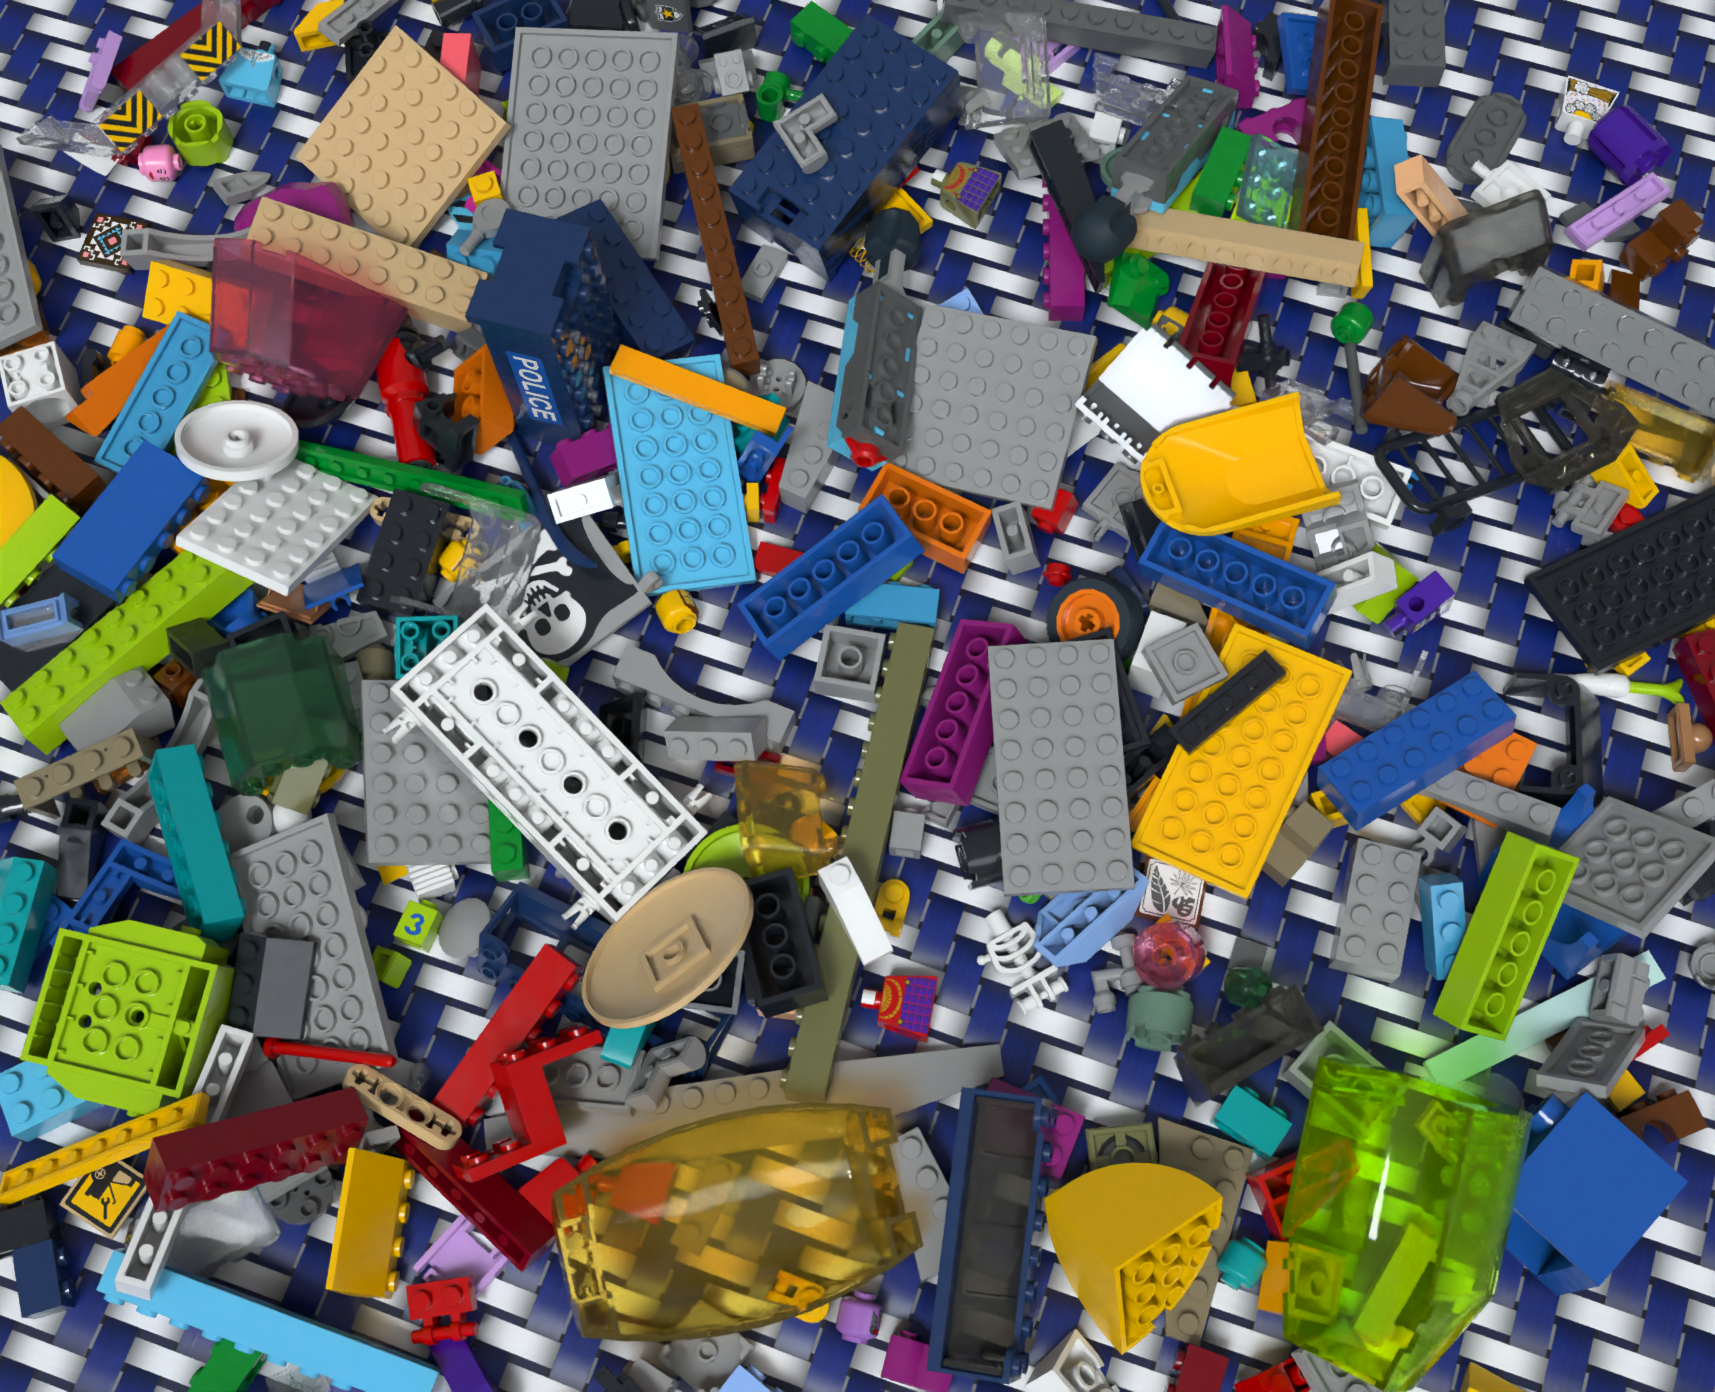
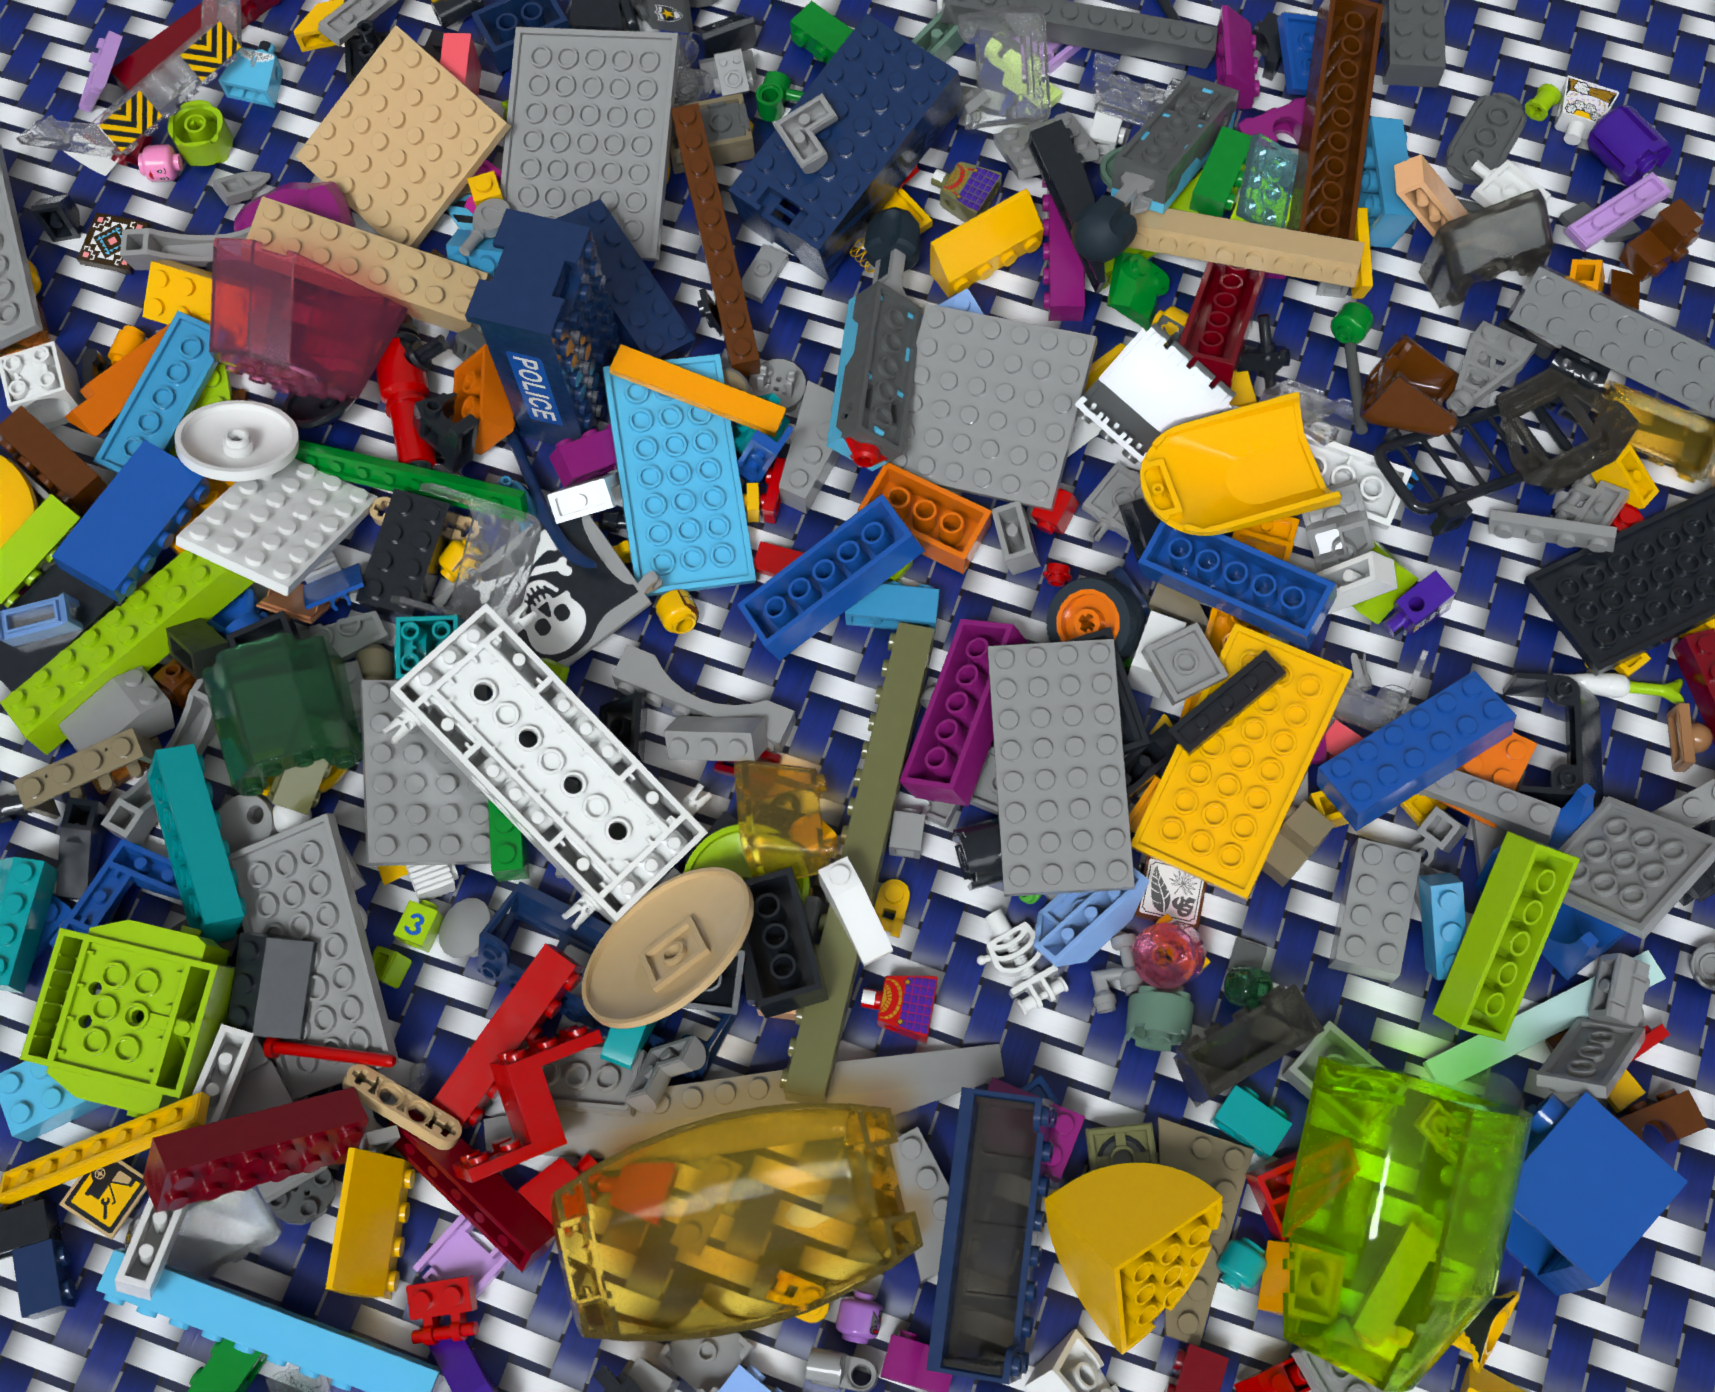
(836, 1370): none -> light grey piece
(850, 663): light grey brick -> none
(986, 243): none -> yellow slope
(1486, 1328): none -> hat
(1546, 97): none -> lime bush
(1552, 530): none -> light grey plate

